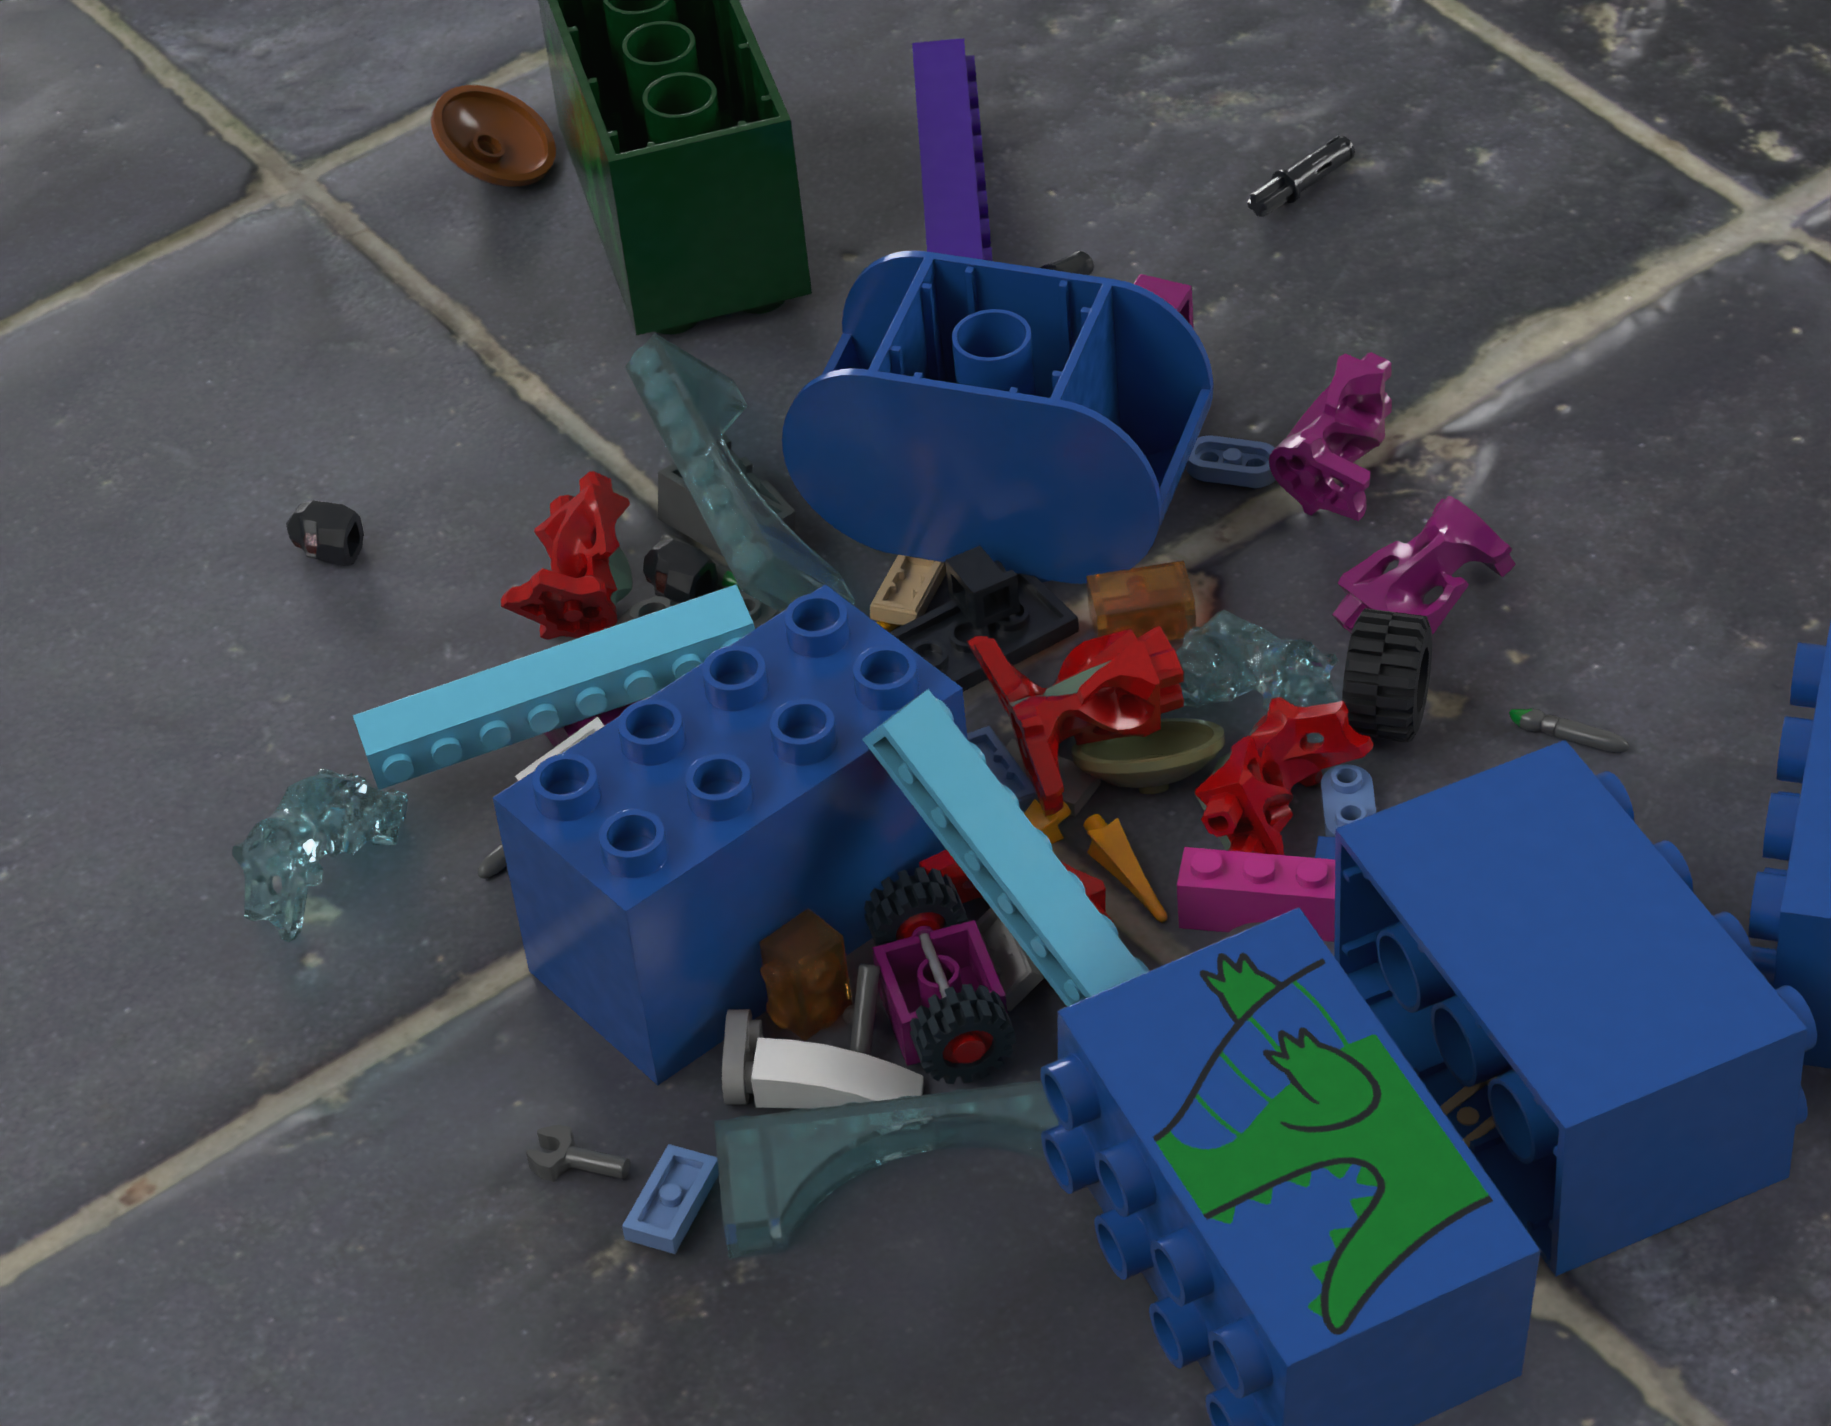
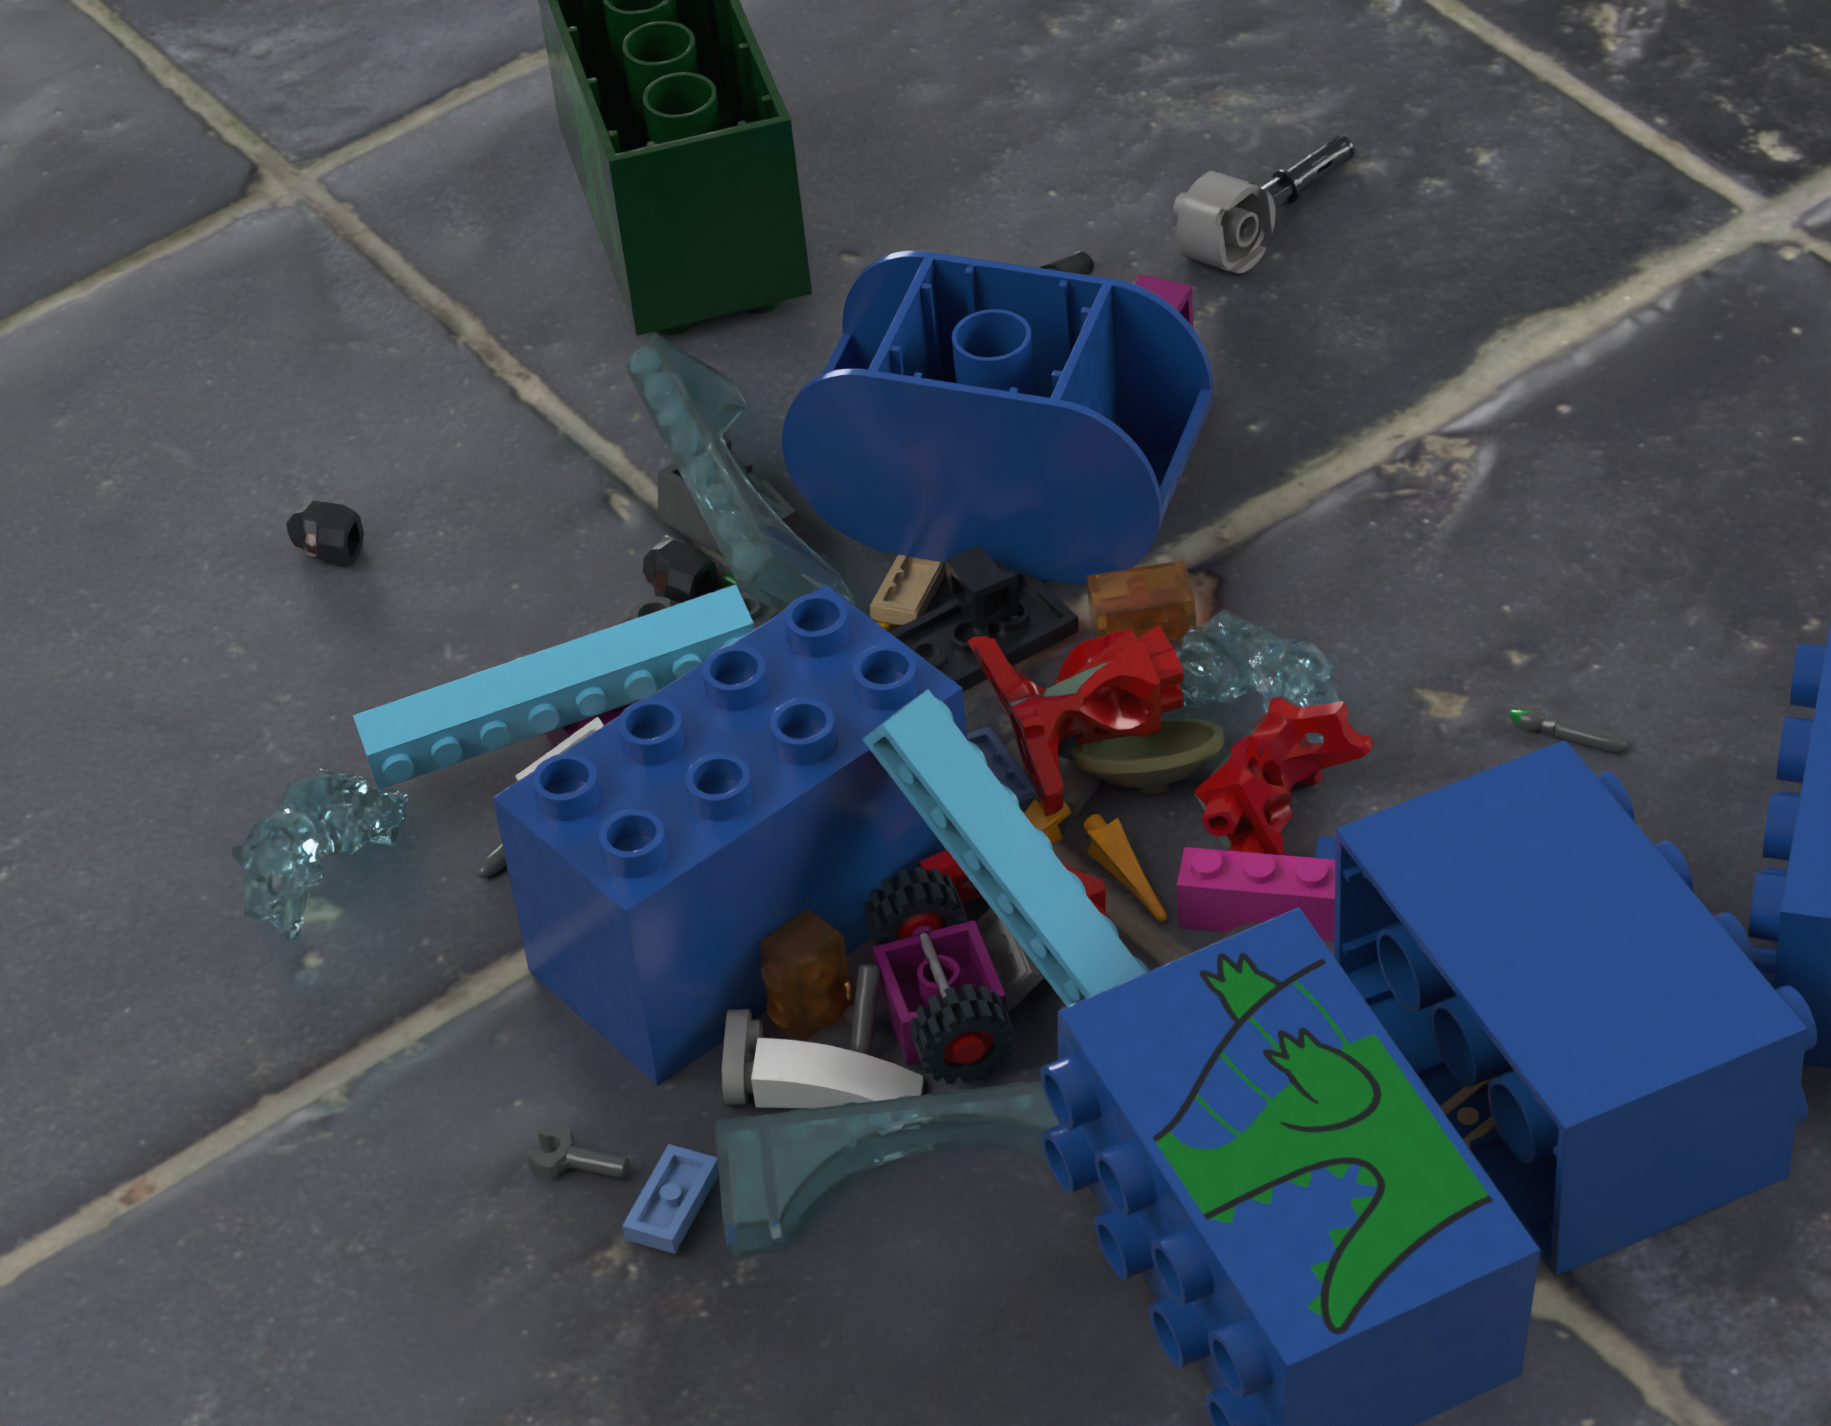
(493, 136): dark orange dish -> none
(586, 564): red hips -> none
(951, 150): dark purple brick -> none
(1223, 222): none -> light grey brick
(1231, 461): medium blue plate -> none
(1332, 435): magenta hips -> none
(1346, 796): medium blue plate -> none
(1388, 674): black tyre -> none
(1427, 561): magenta hips -> none

